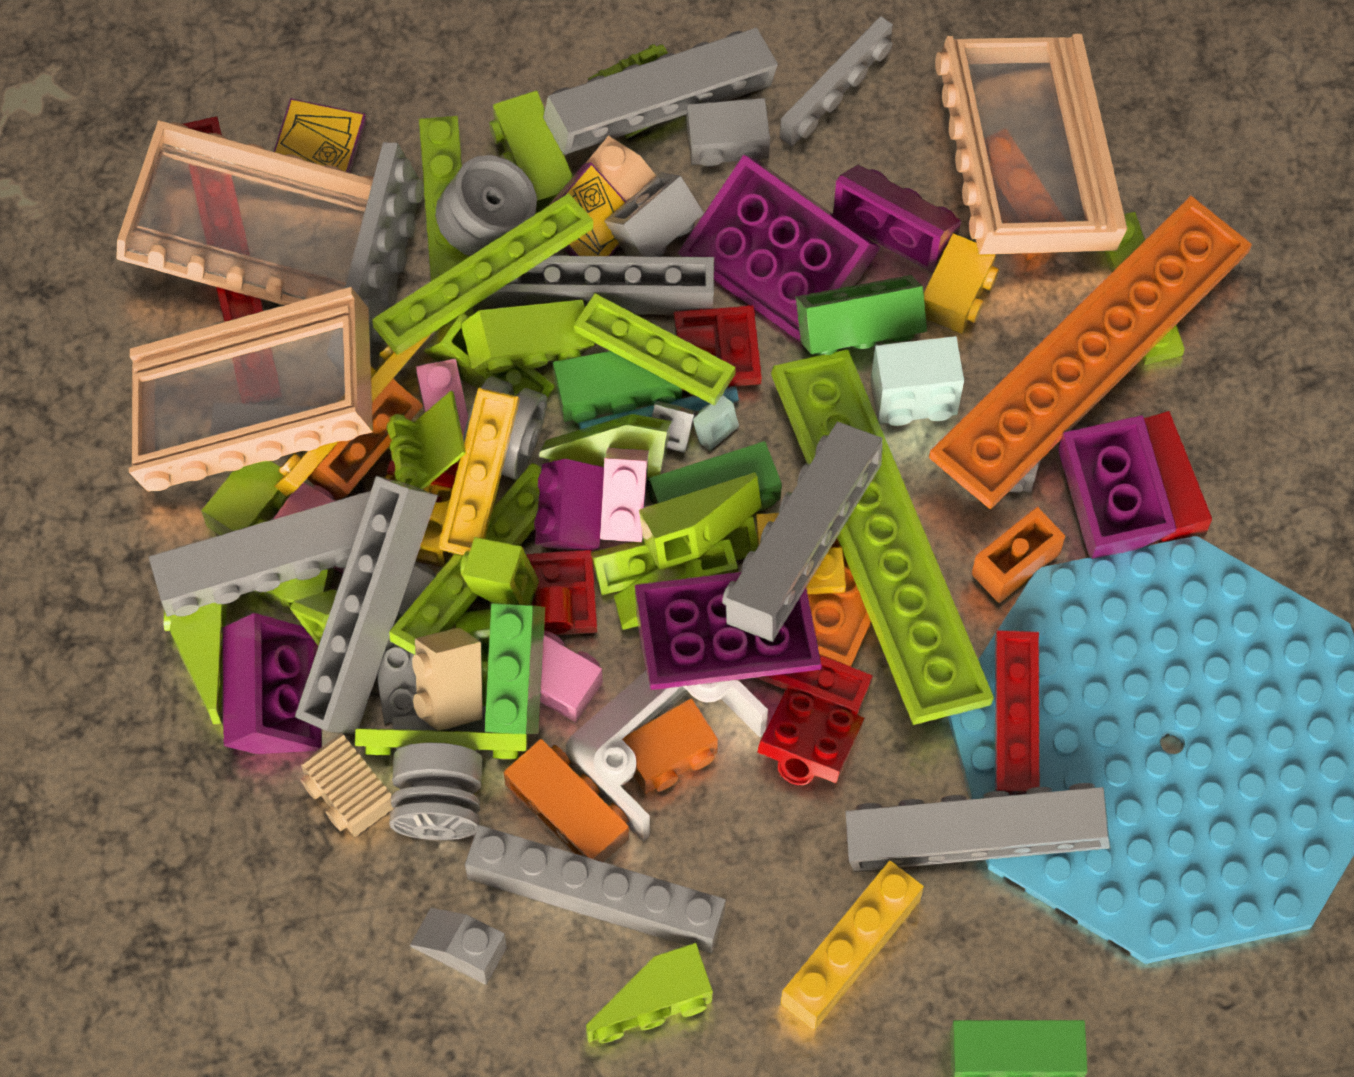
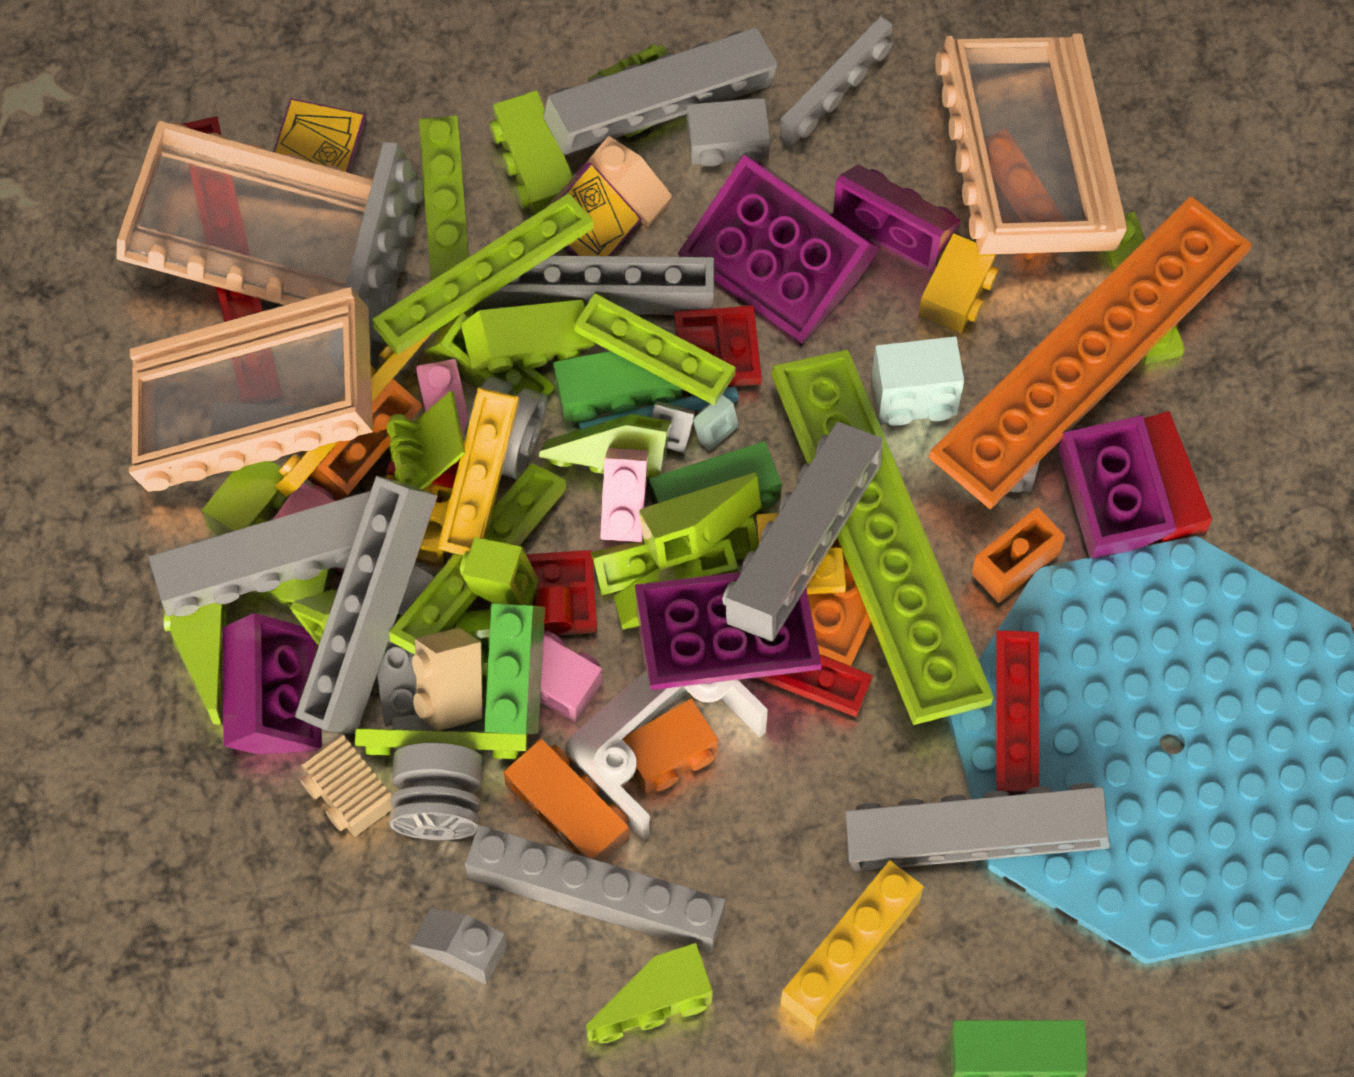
(484, 203): light grey wheel -> none
(569, 505): magenta brick -> none
(655, 216): light grey brick -> none
(809, 738): red plate -> none
(861, 315): bright green brick -> none

